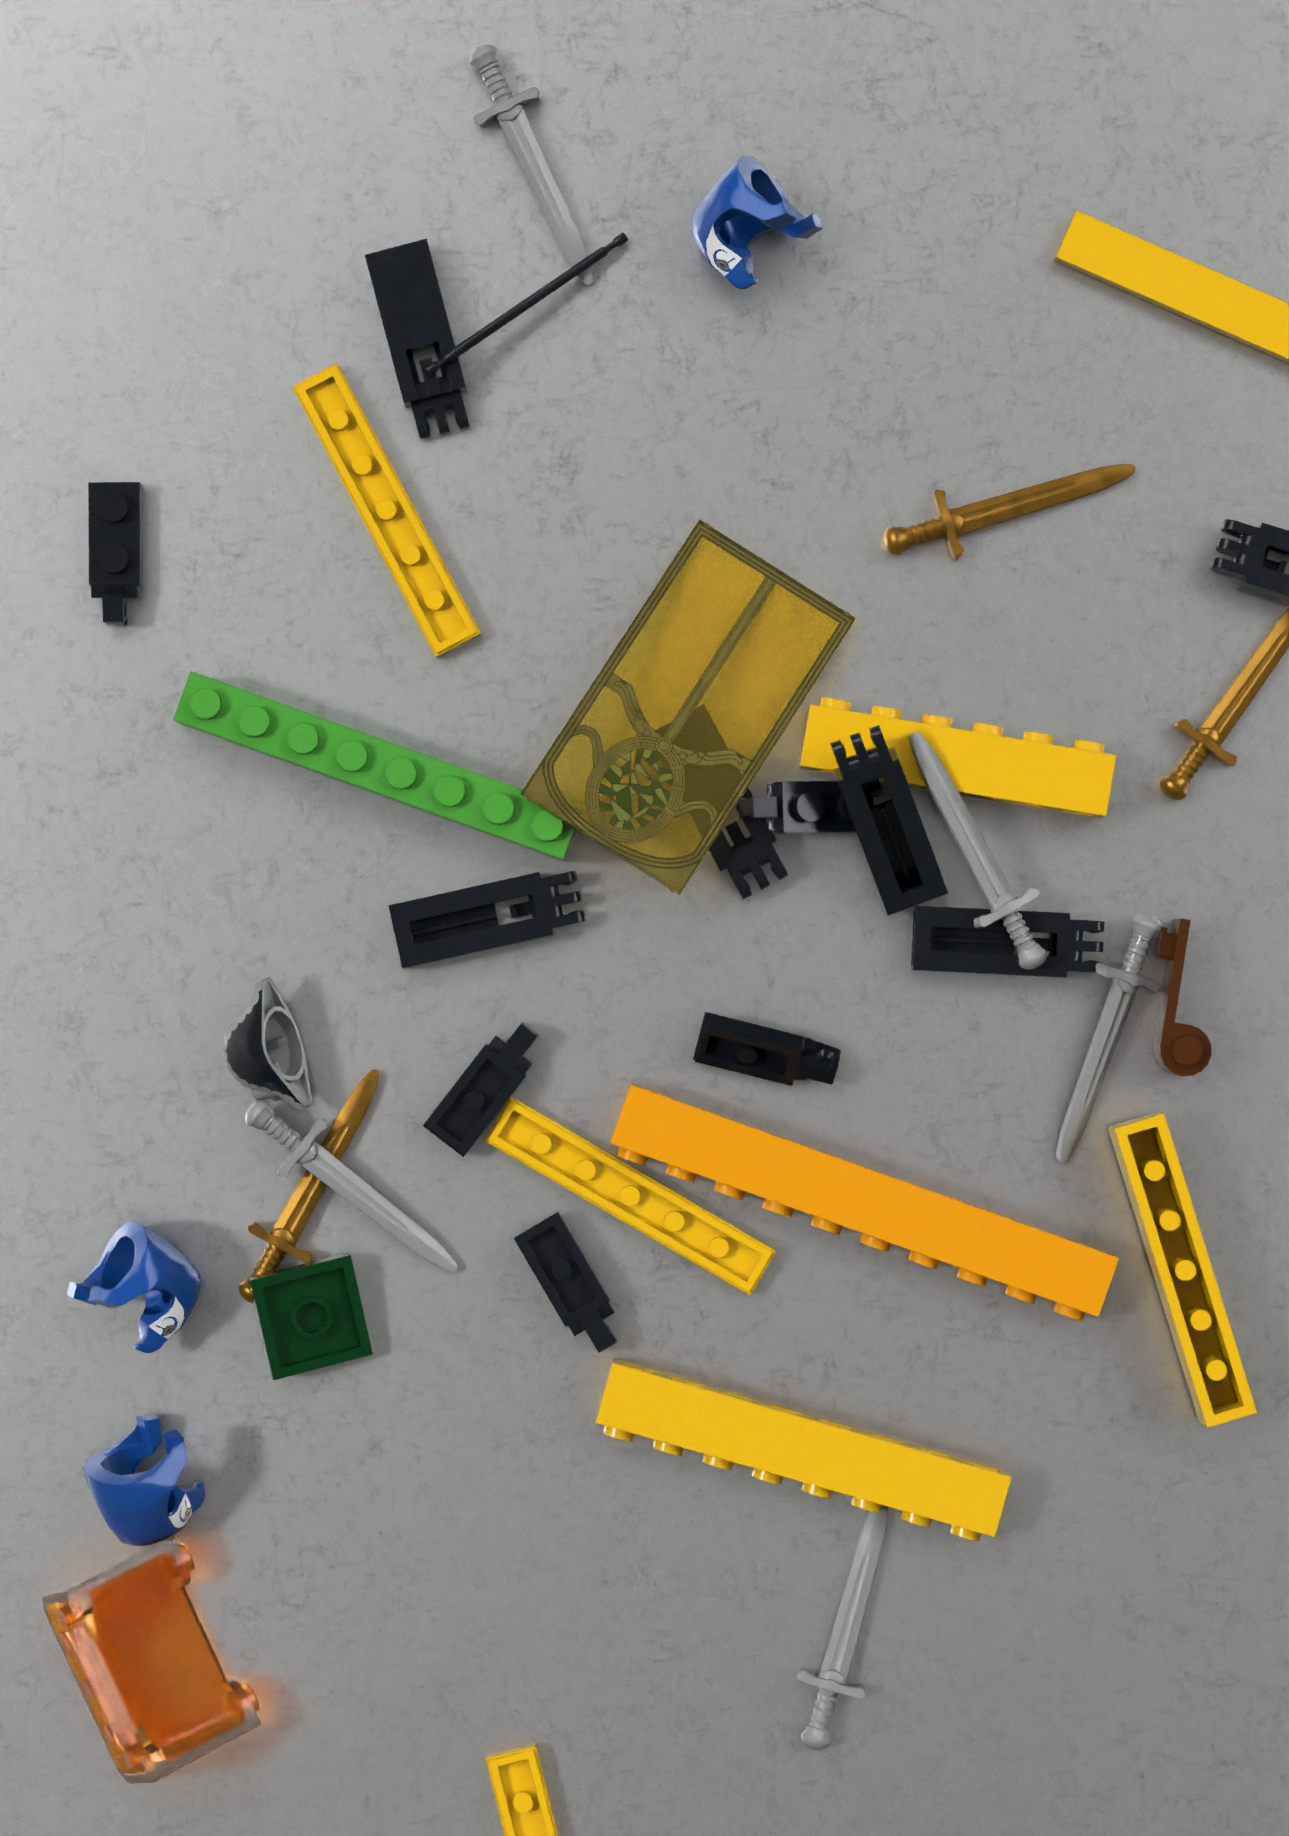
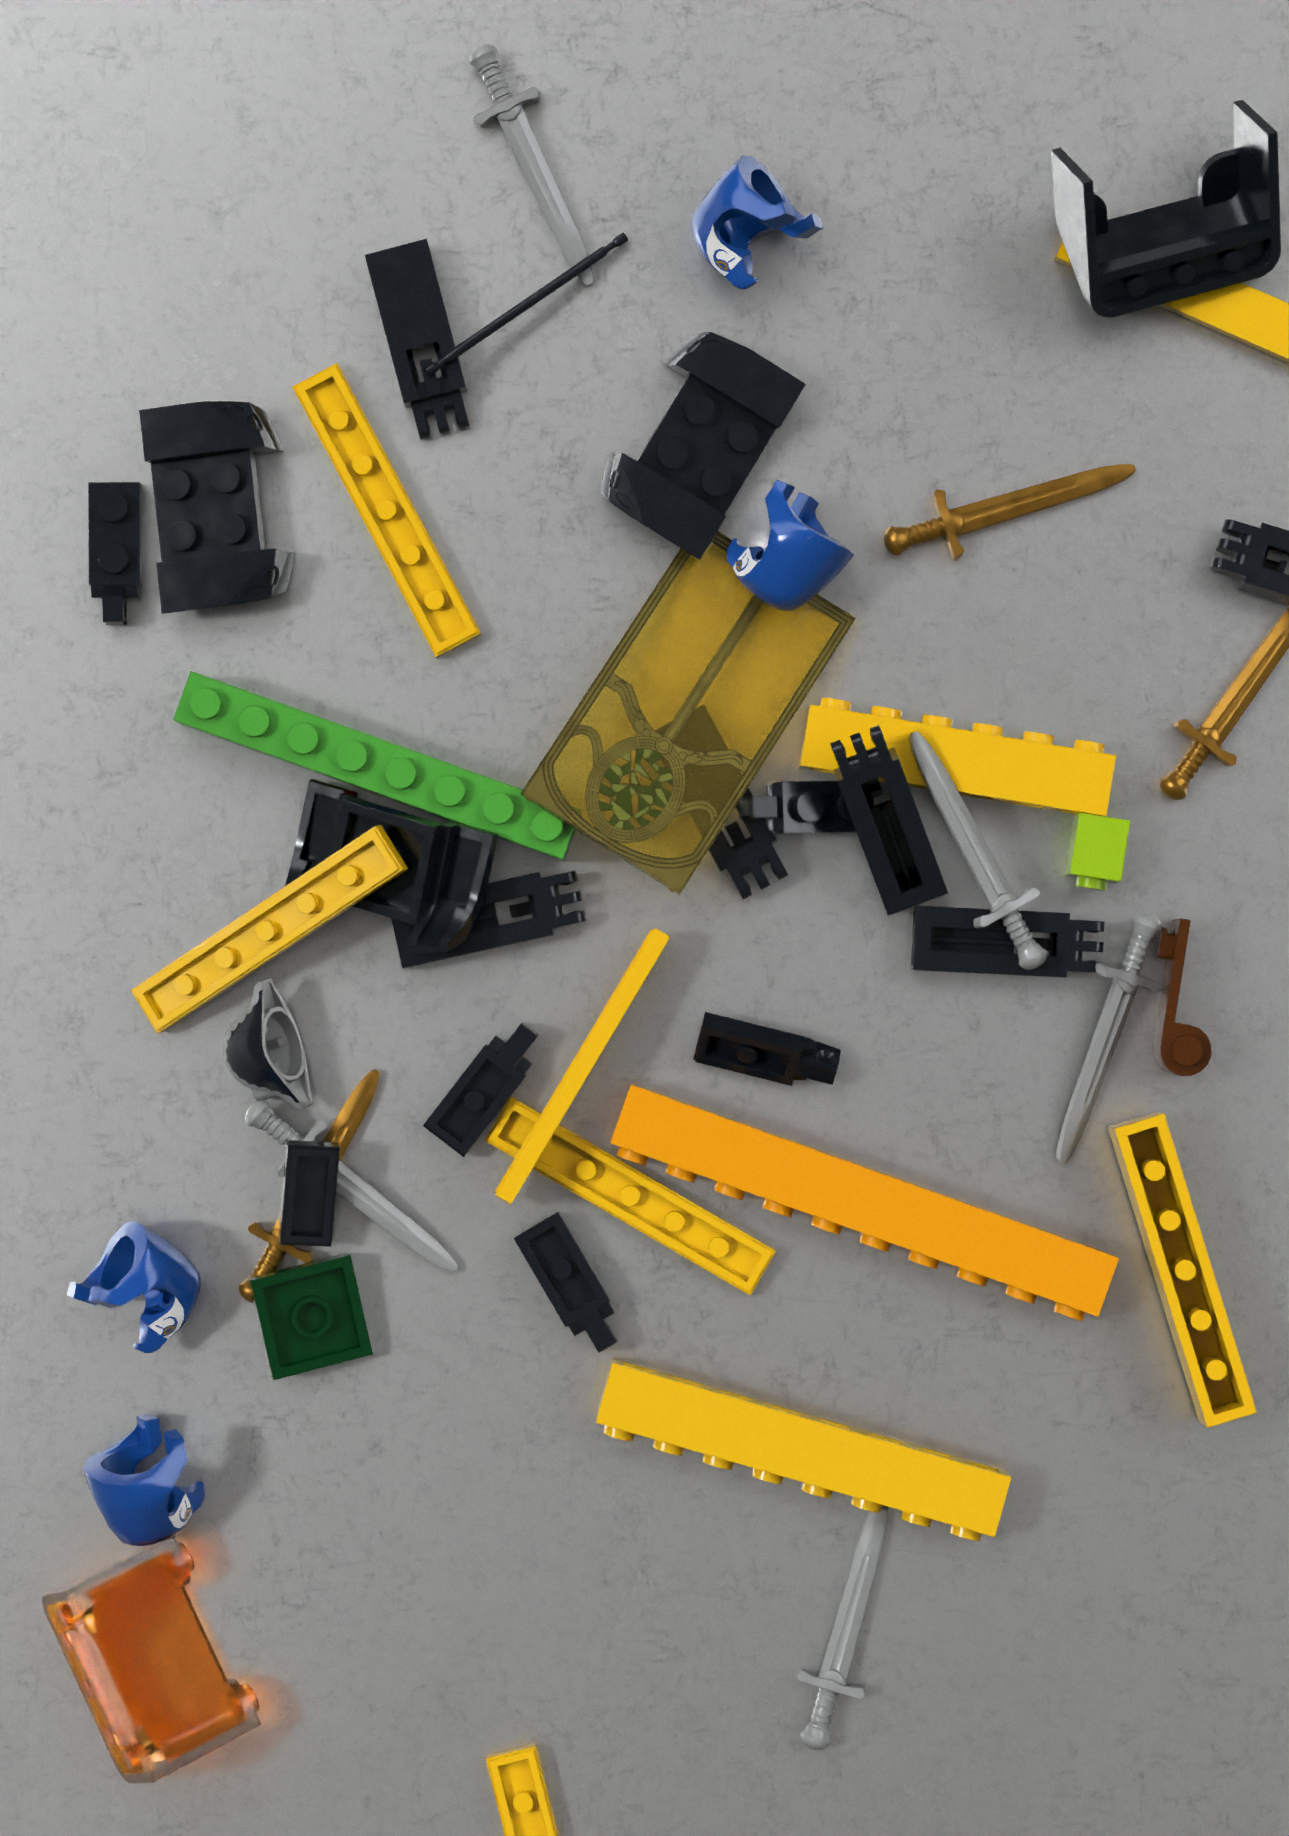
(211, 504): none -> black piece
(269, 929): none -> yellow tile
(308, 1193): none -> black tile
(444, 861): none -> black piece
(581, 1066): none -> yellow tile
(702, 441): none -> black piece
(798, 553): none -> blue piece
(1097, 850): none -> lime brick
(1181, 246): none -> black windscreen

